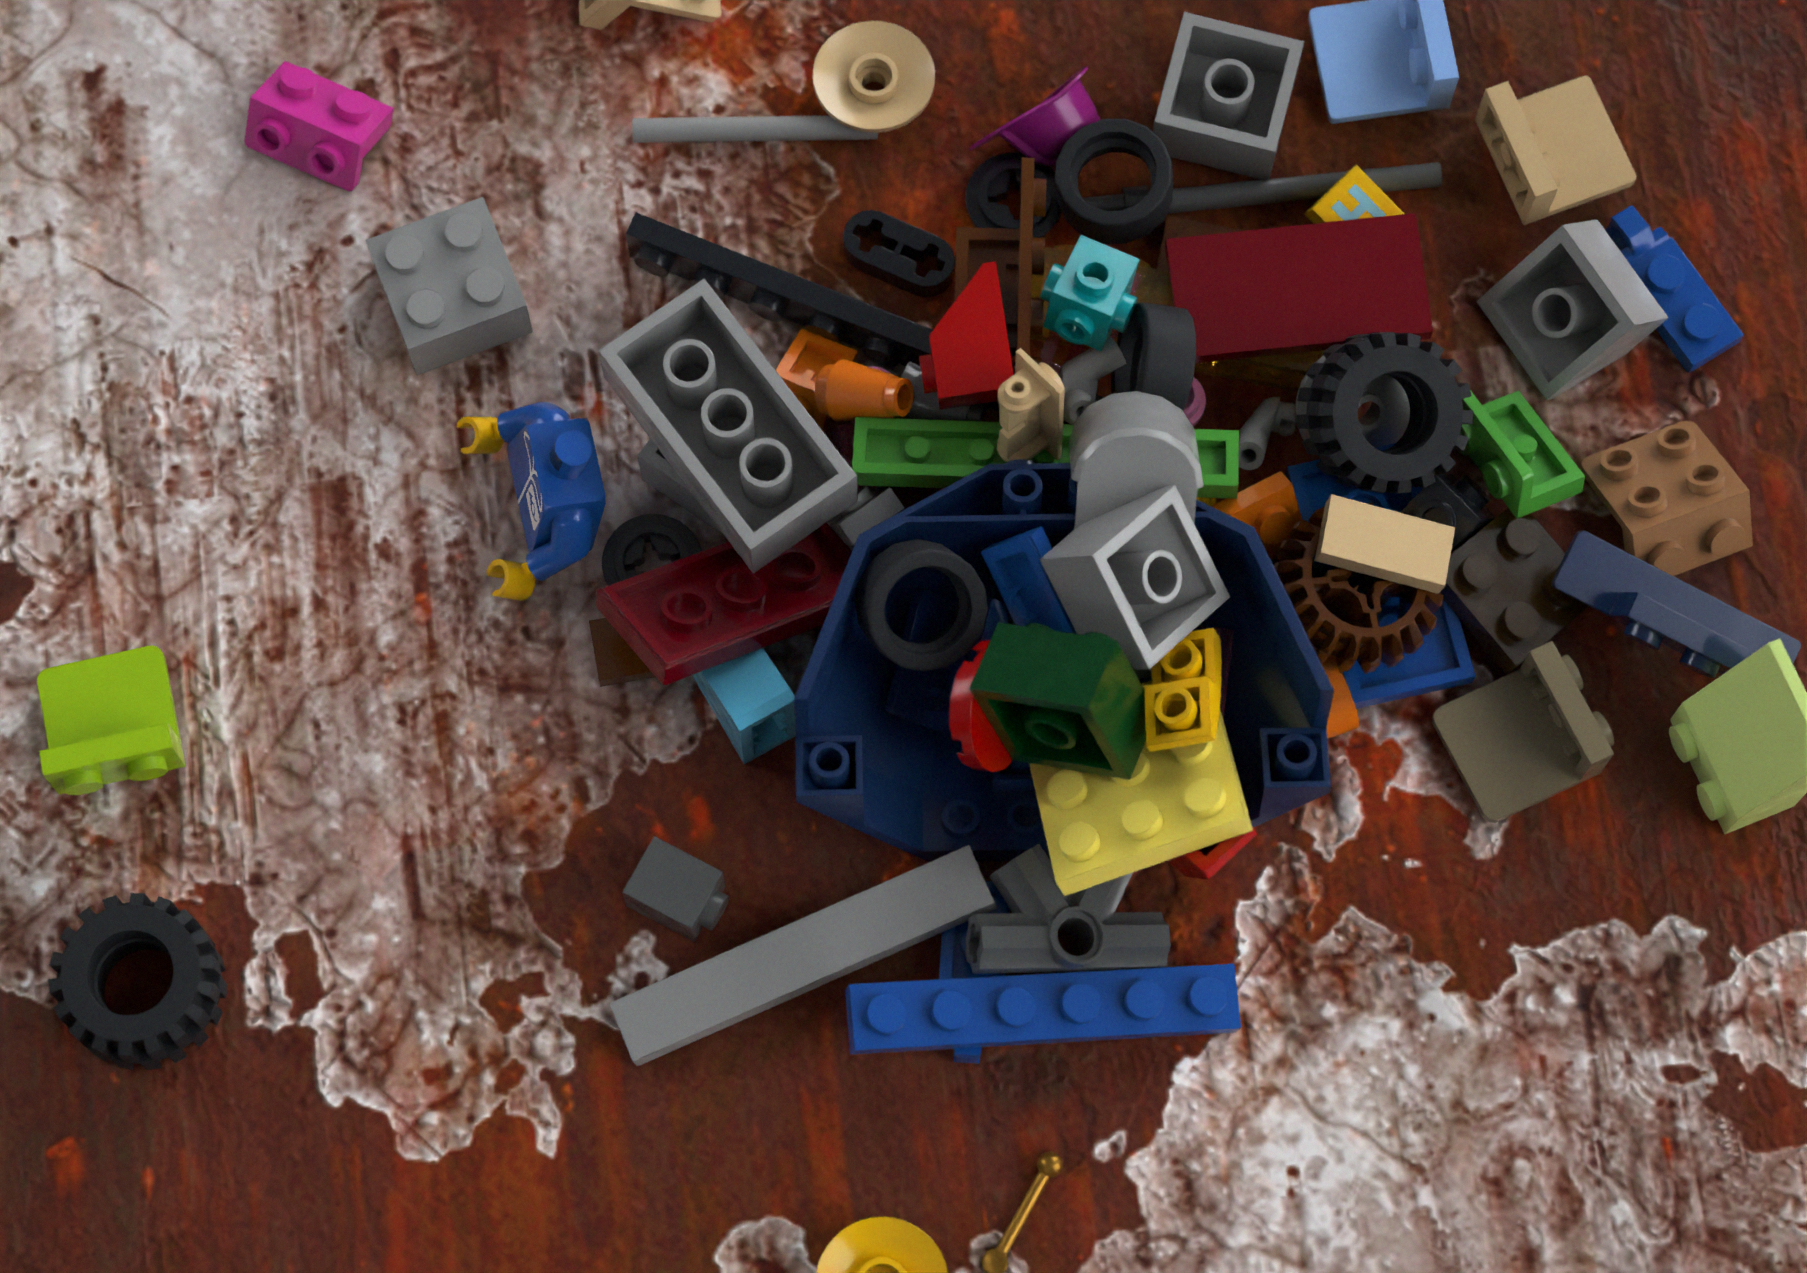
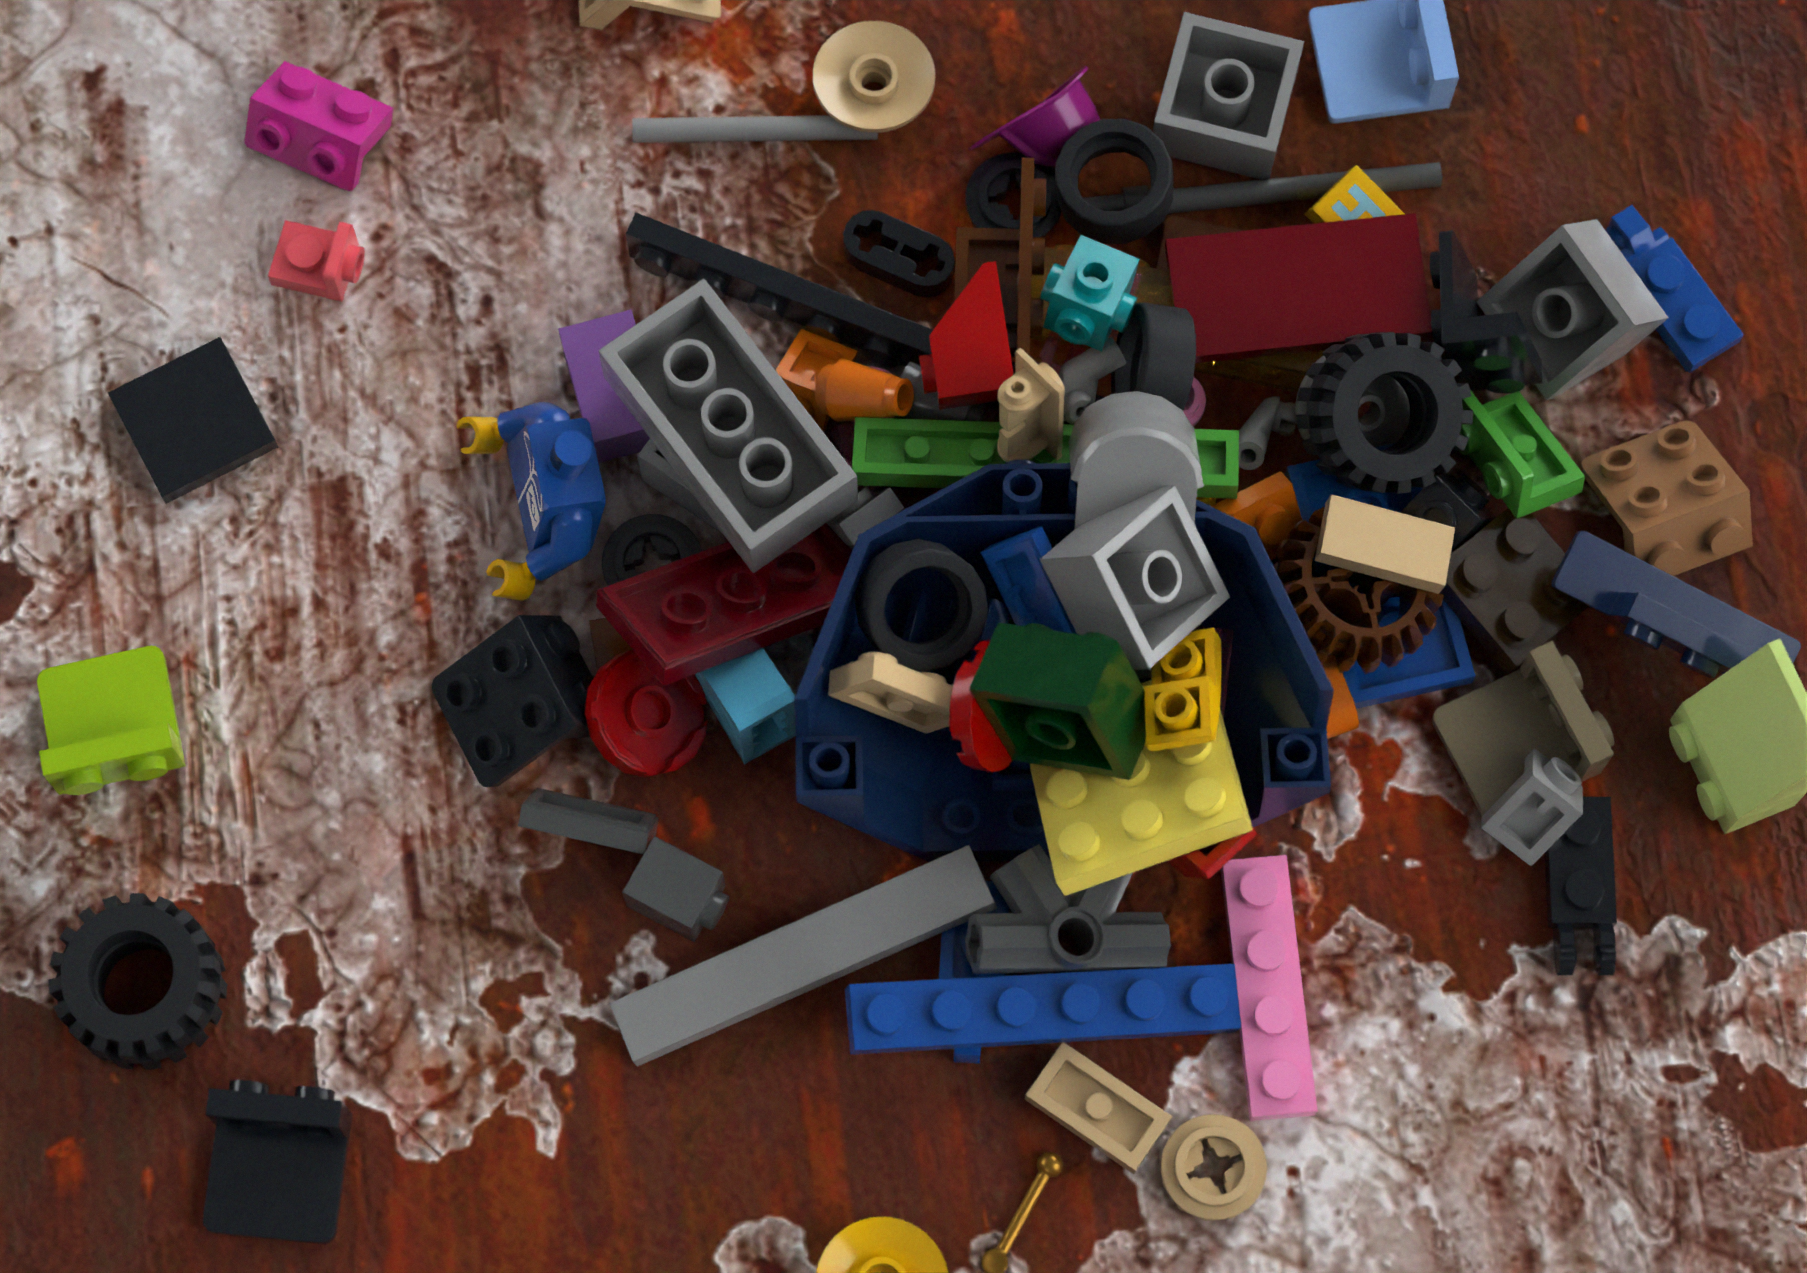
(193, 420): none -> black tile
(276, 1162): none -> black bracket
(317, 260): none -> coral bracket
(449, 285): light grey brick -> none
(516, 696): none -> black bracket
(588, 820): none -> dark grey tile
(611, 423): none -> medium lavender brick
(642, 723): none -> red tile
(893, 691): none -> tan plate
(1098, 1107): none -> tan plate
(1225, 1139): none -> tan gear
(1268, 988): none -> bright pink plate
(1488, 348): none -> black bracket
(1536, 807): none -> light grey bracket
(1553, 147): tan bracket -> none
(1583, 888): none -> black hinge

